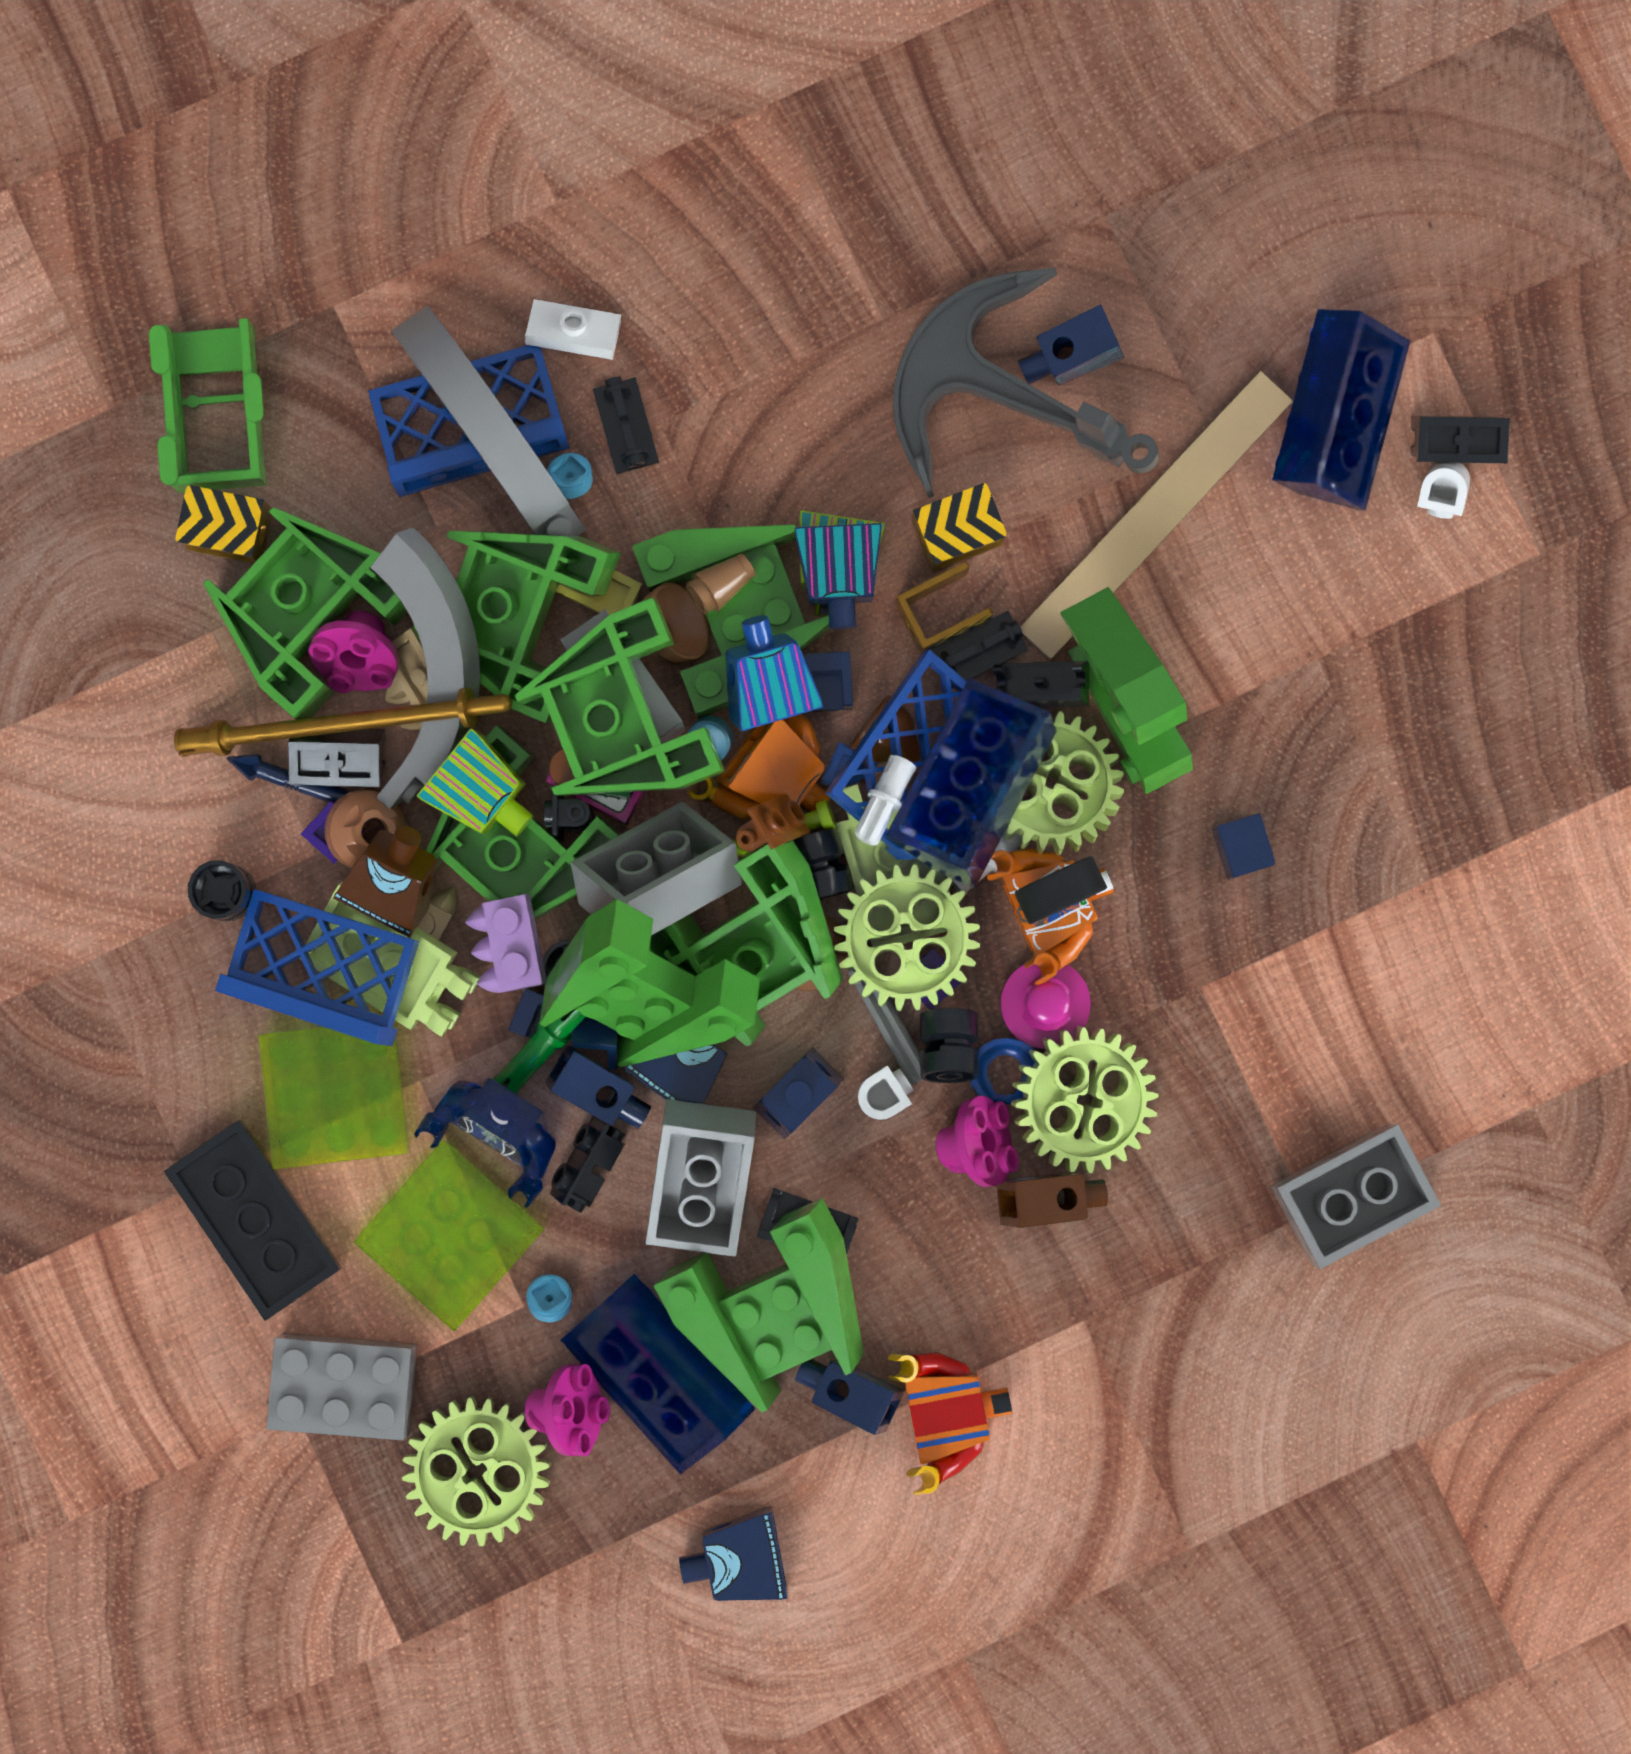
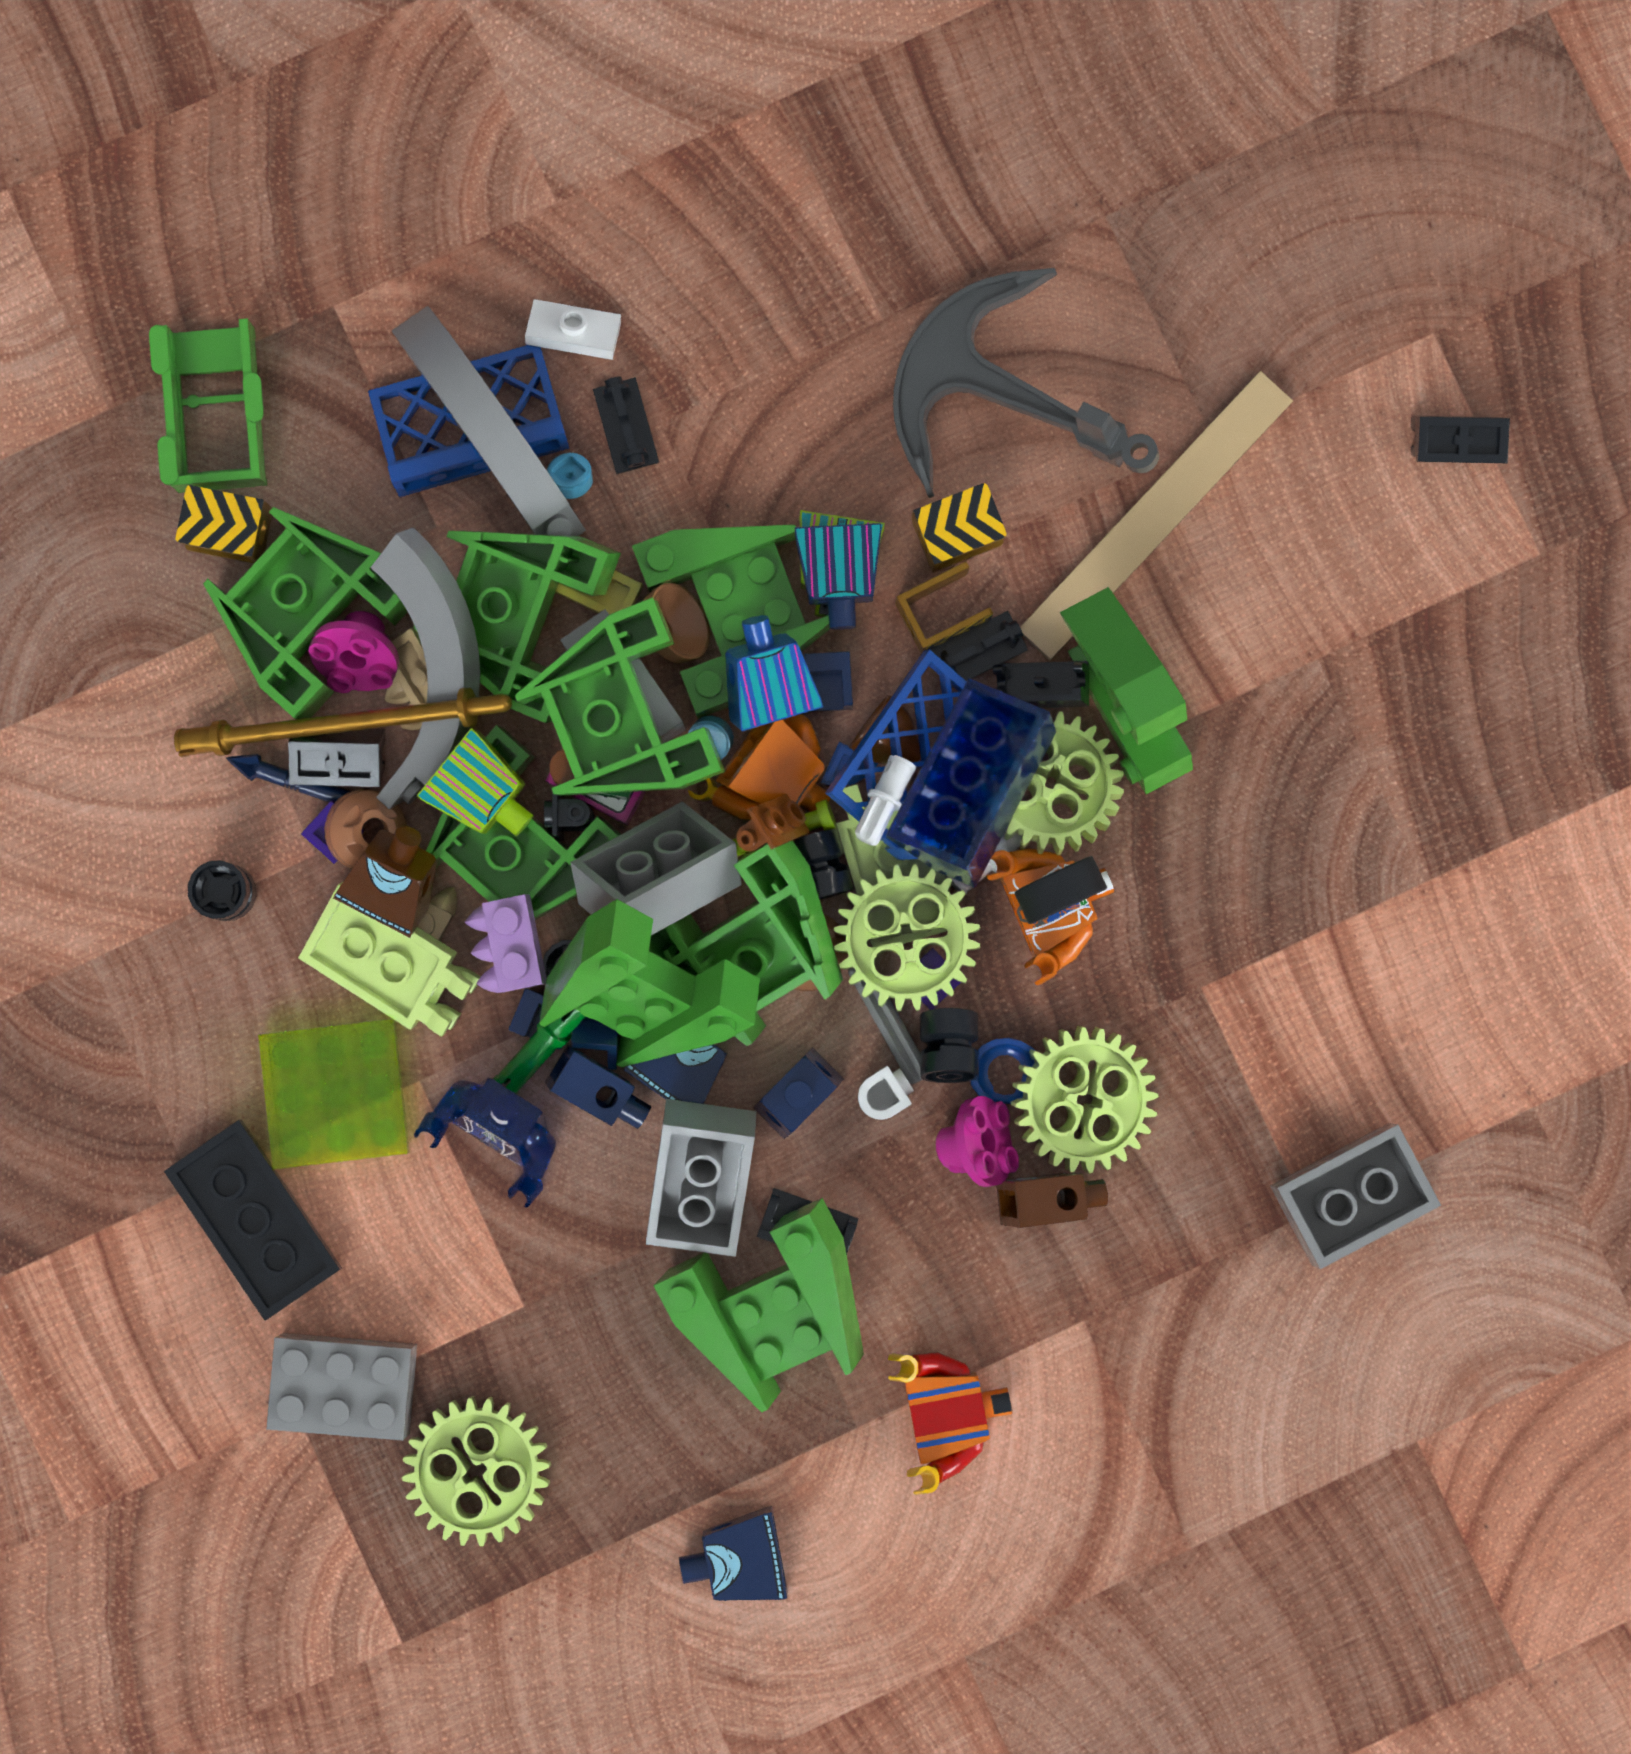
(308, 1005): blue fence -> none
(449, 1235): clear neon green plate -> none
(549, 1298): medium azure tile -> none
(569, 1410): dark pink plate -> none
(593, 1145): black hinge -> none
(658, 1375): clear blue slope -> none
(720, 583): medium nougat cone -> none
(869, 1401): dark blue torso -> none
(1046, 1008): dark pink plate -> none
(1092, 344): dark blue torso -> none
(1243, 846): dark blue panel -> none
(1341, 408): clear blue slope -> none
(1445, 489): white plate -> none

